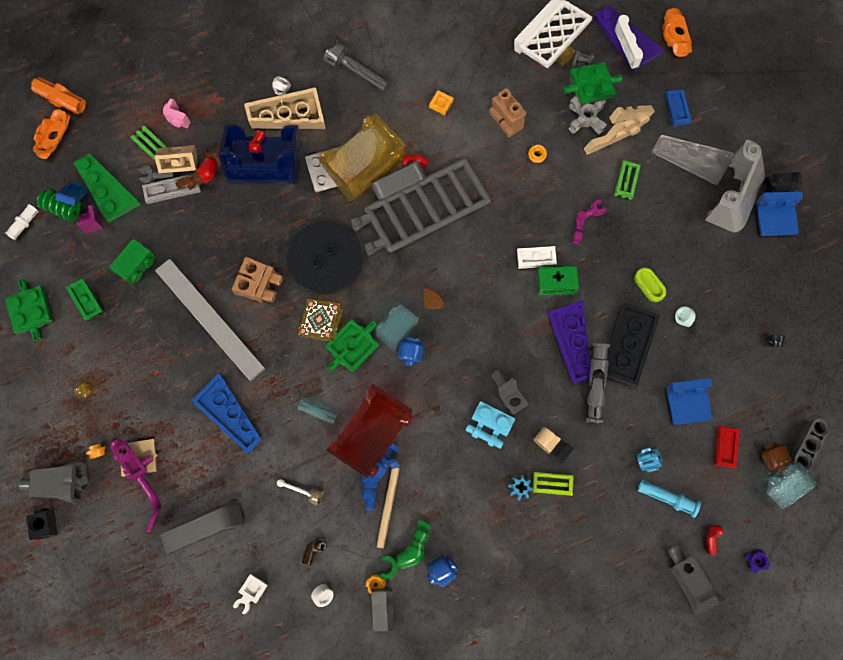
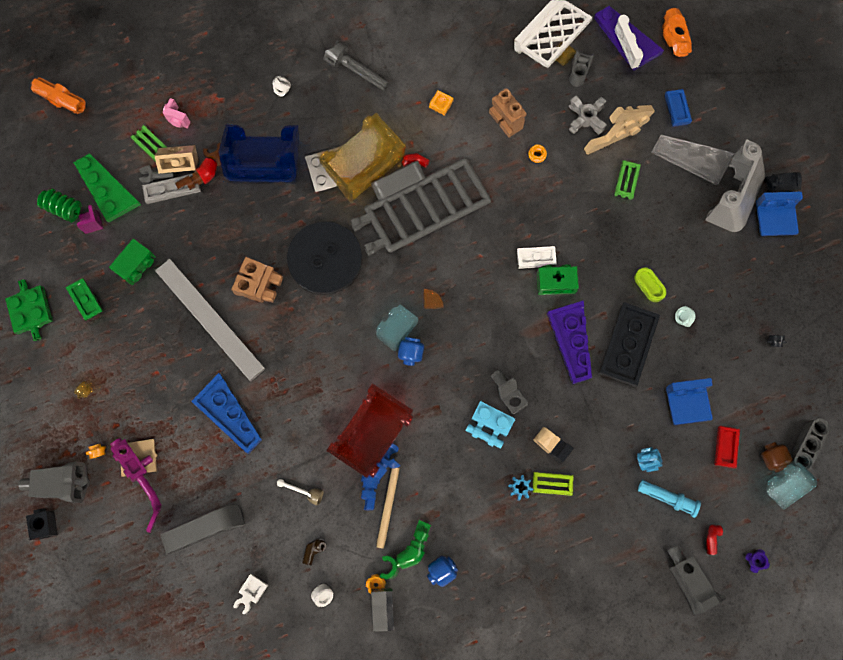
(21, 222): white pin -> none
(57, 122): orange piece -> none
(71, 193): blue tile -> none
(254, 145): red arm -> none
(295, 108): tan wedge -> none
(317, 411): clear light blue pin -> none
(320, 320): clear yellow tile -> none
(352, 346): green plate -> none
(581, 217): magenta piece -> none
(592, 83): green plate -> none
(596, 396): dark grey piece -> none

